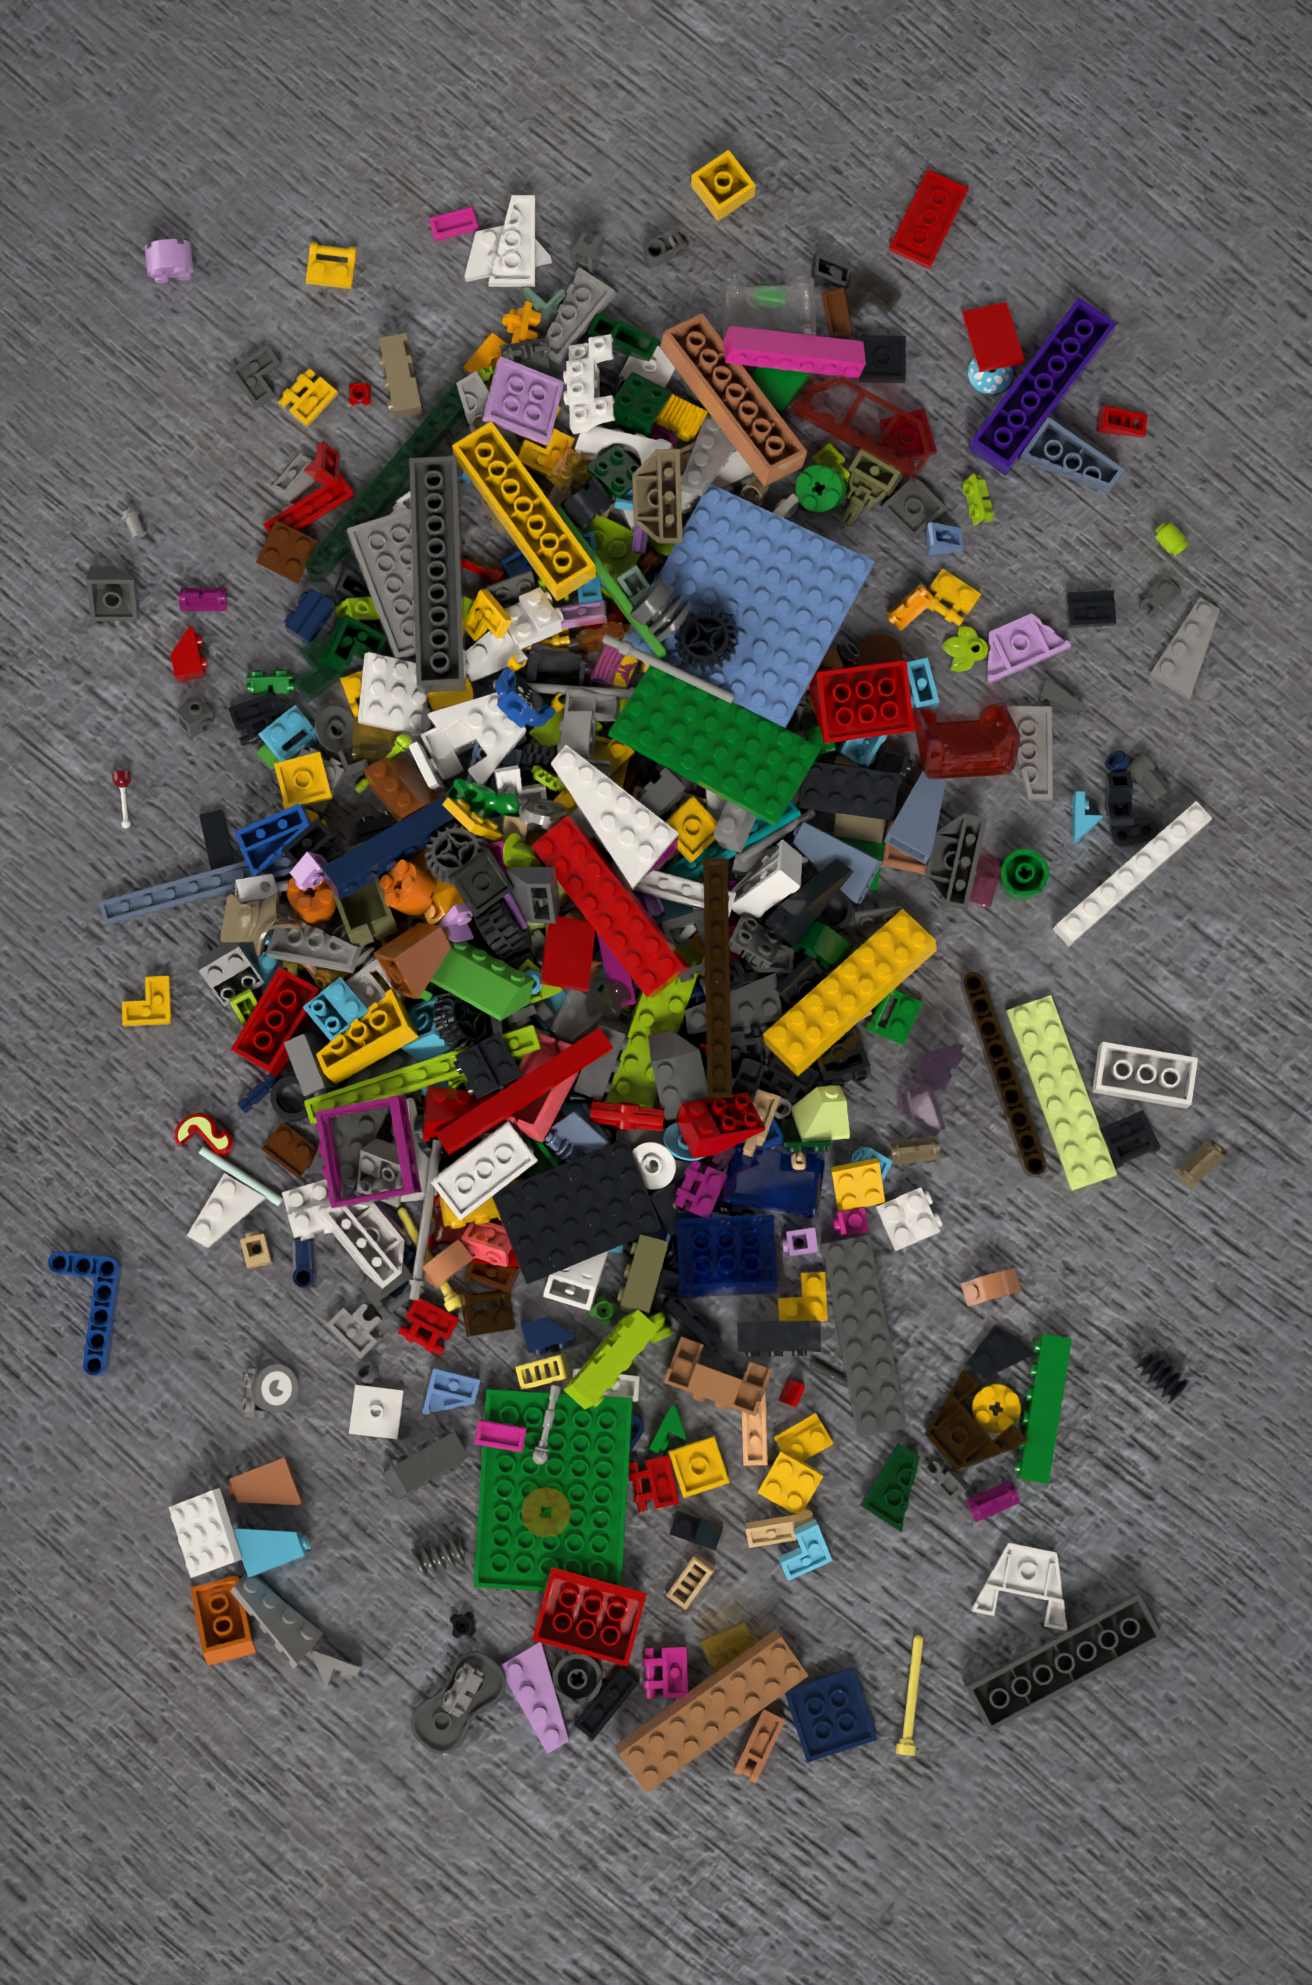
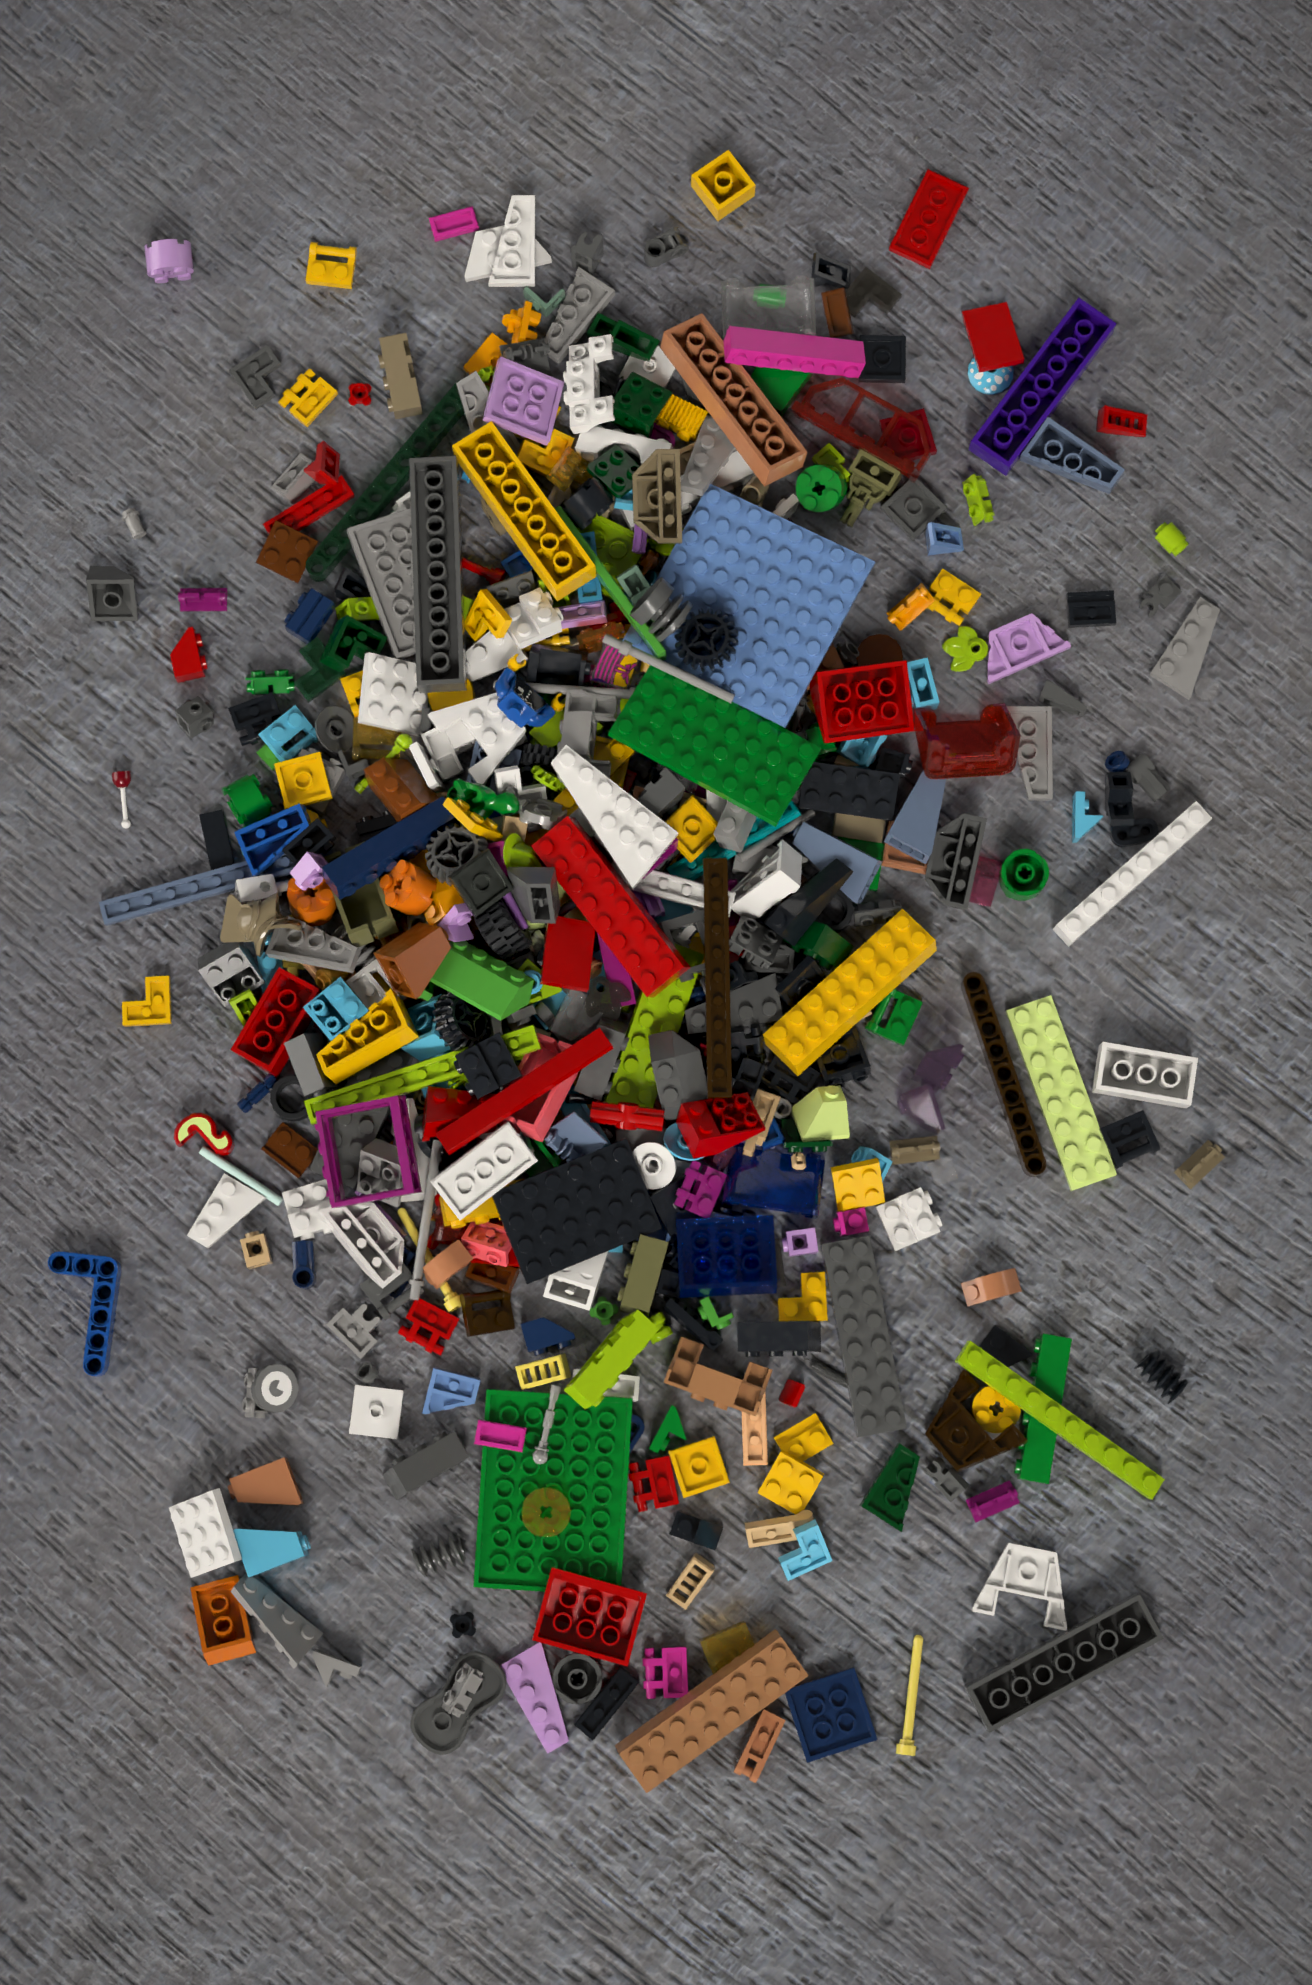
(247, 801): none -> green brick
(708, 1312): none -> bright green bracket
(1059, 1420): none -> lime plate

